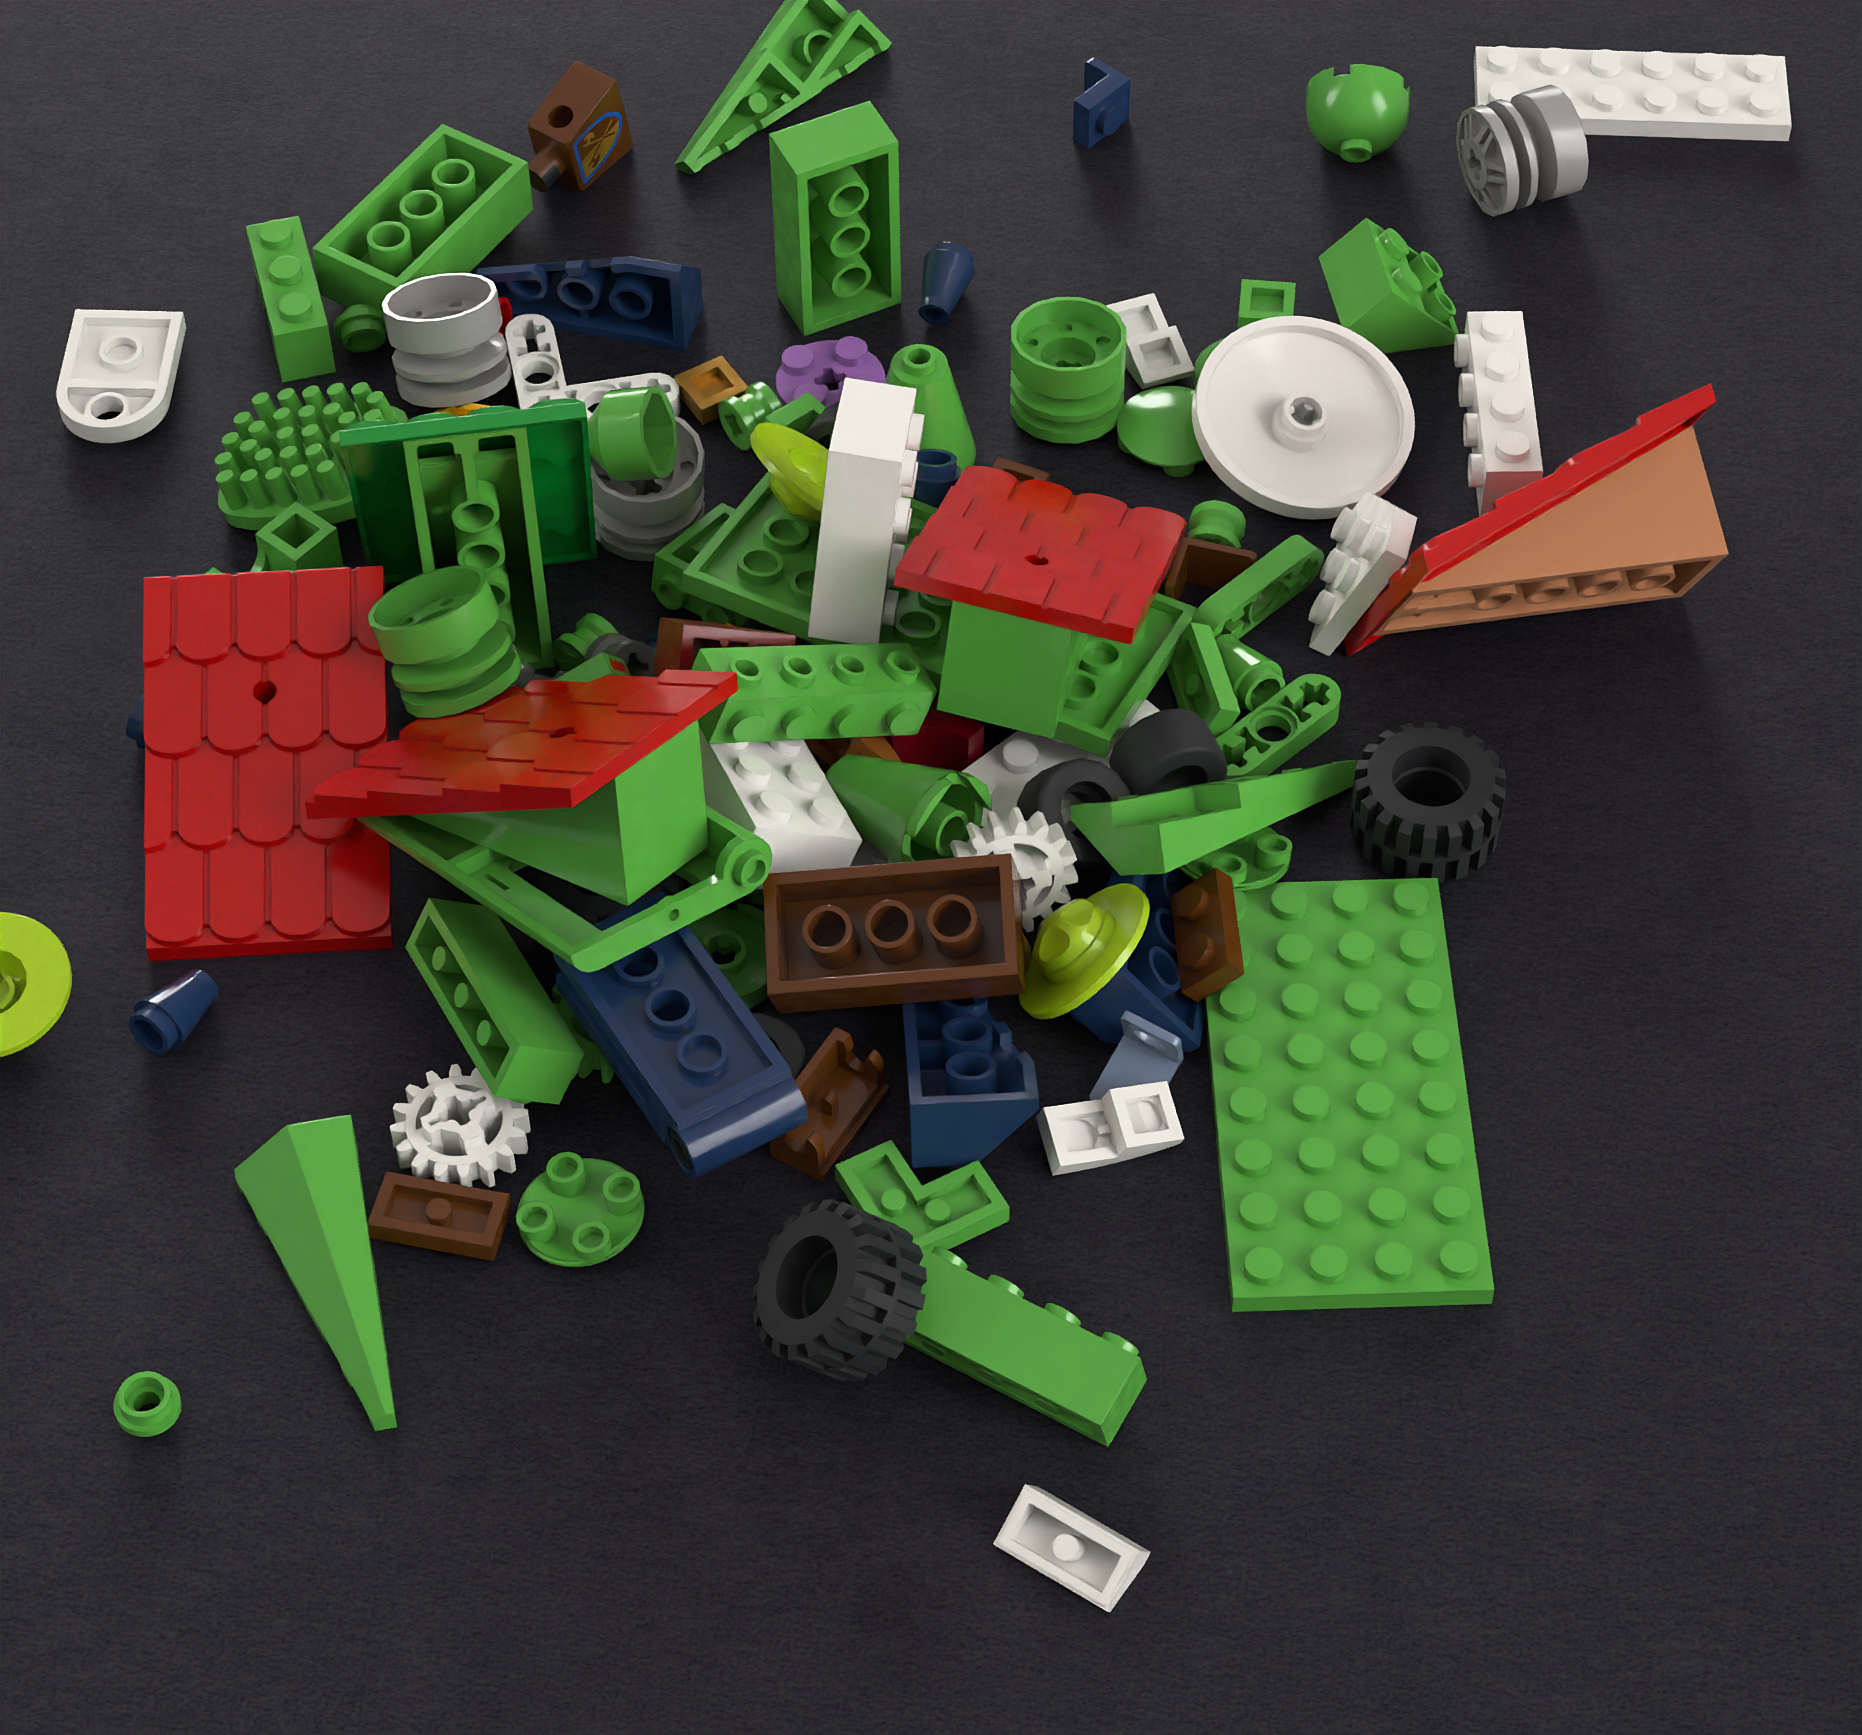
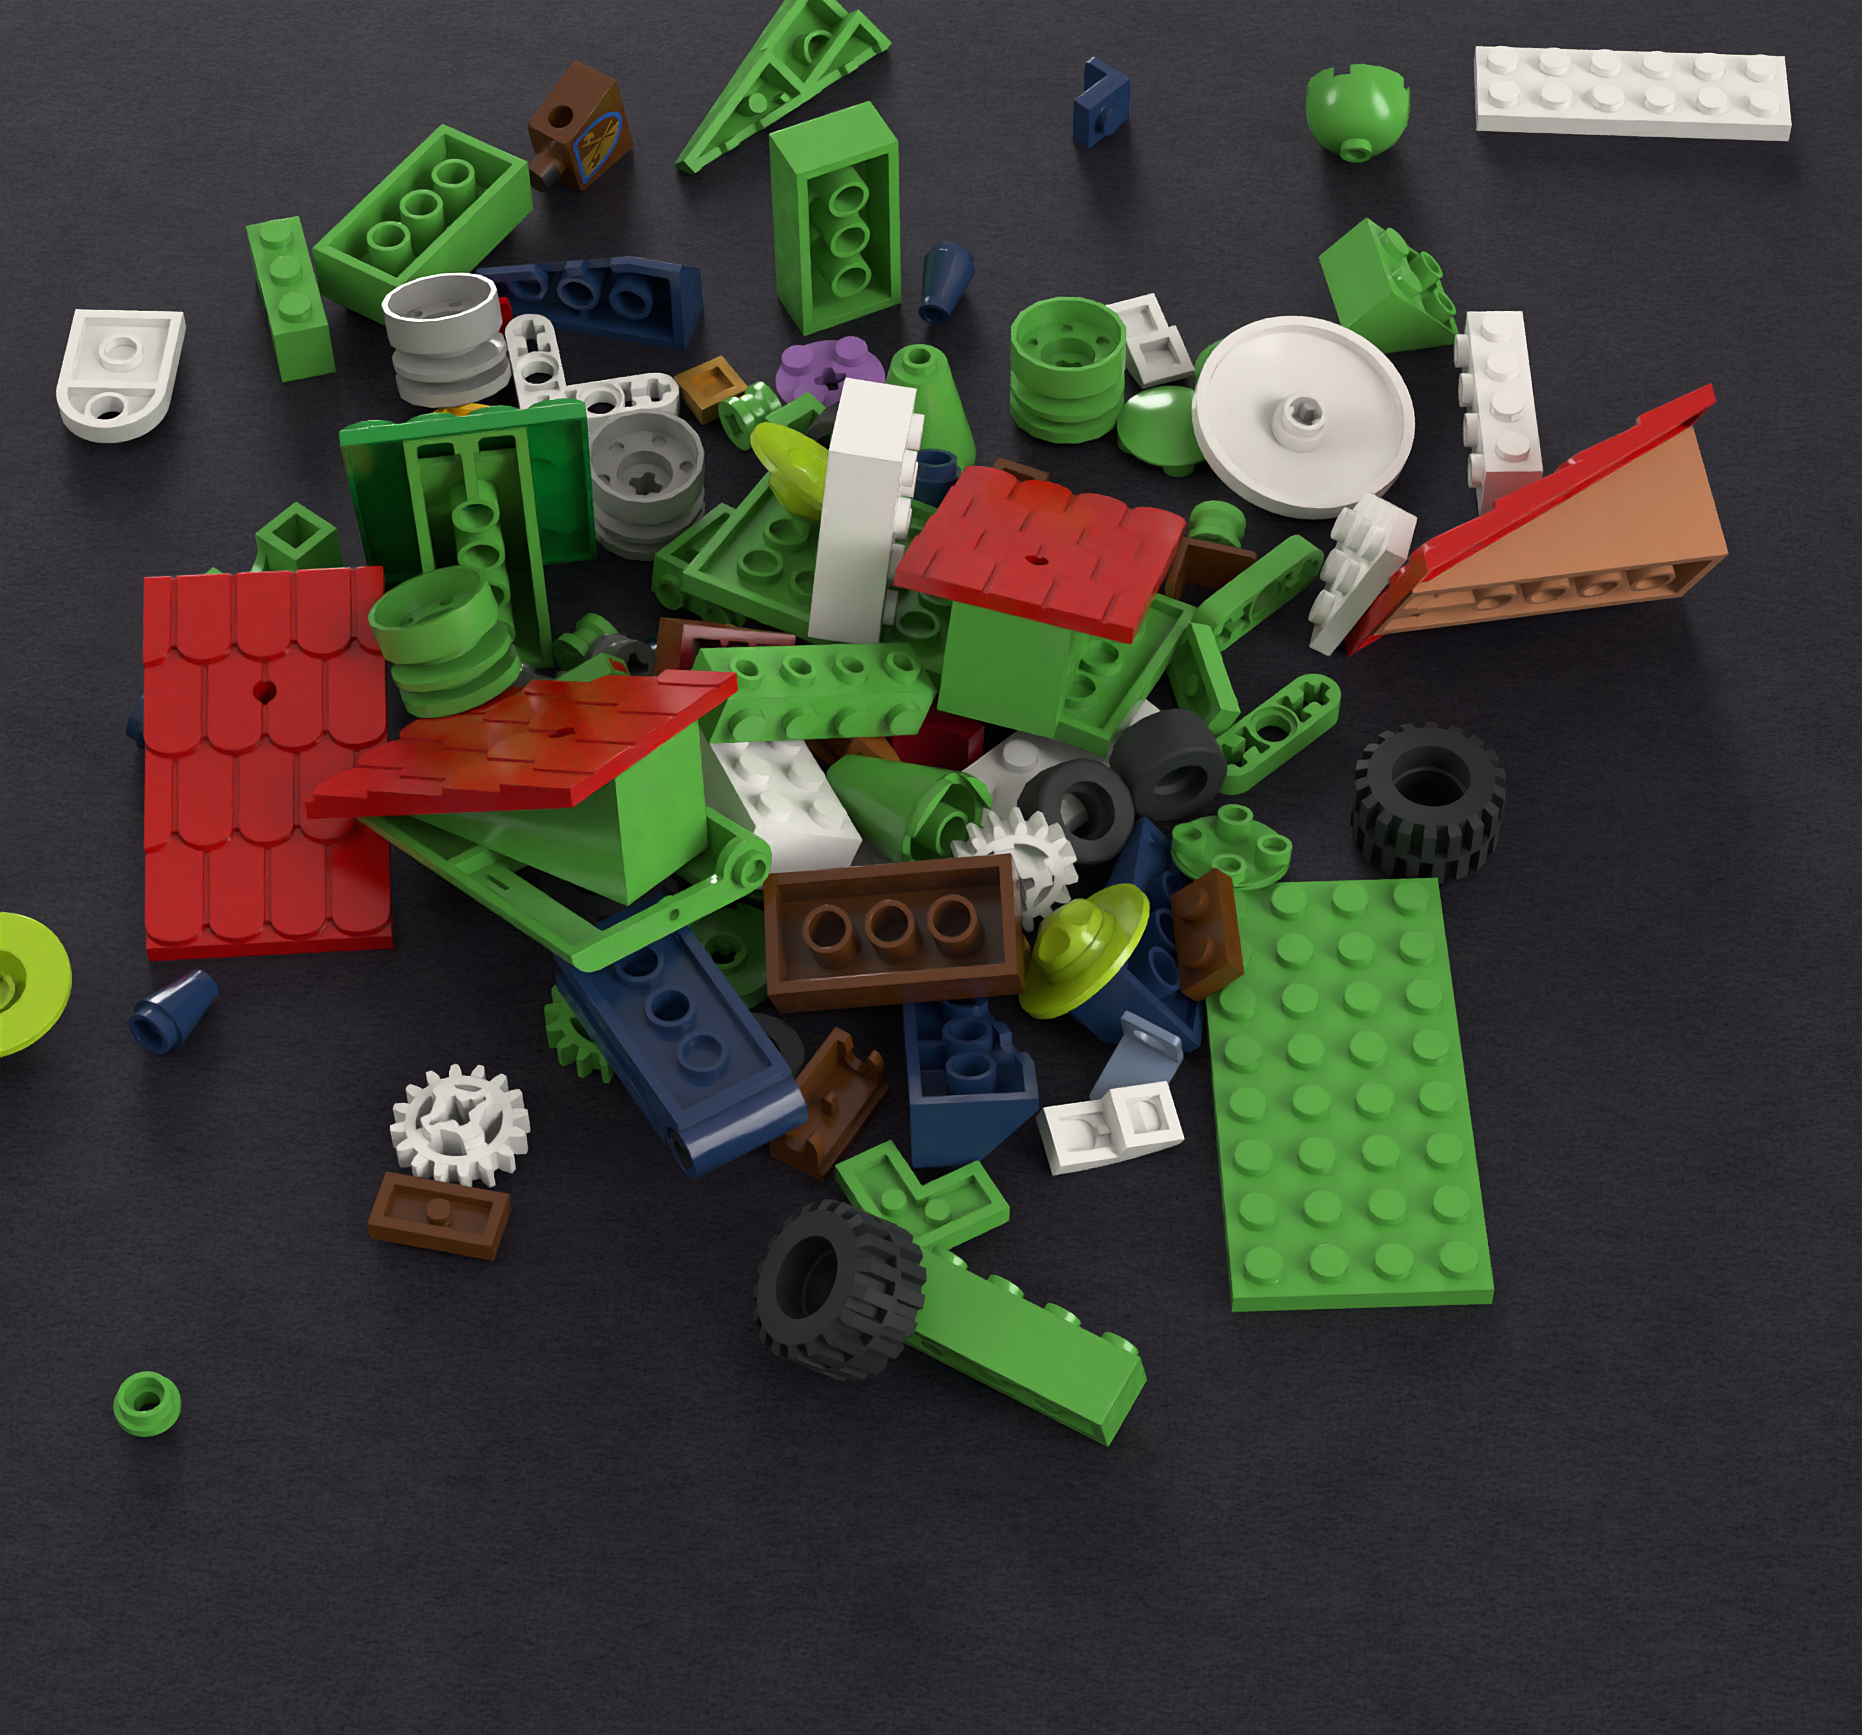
(299, 456): bright green piece -> none
(314, 1213): bright green wedge -> none
(361, 328): bright green plate -> none
(494, 1002): bright green brick -> none
(580, 1211): bright green dish -> none
(1070, 1547): white slope -> none
(1187, 822): bright green wedge -> none
(1250, 673): bright green cone -> none
(1265, 300): bright green plate -> none
(1522, 150): light grey wheel -> none

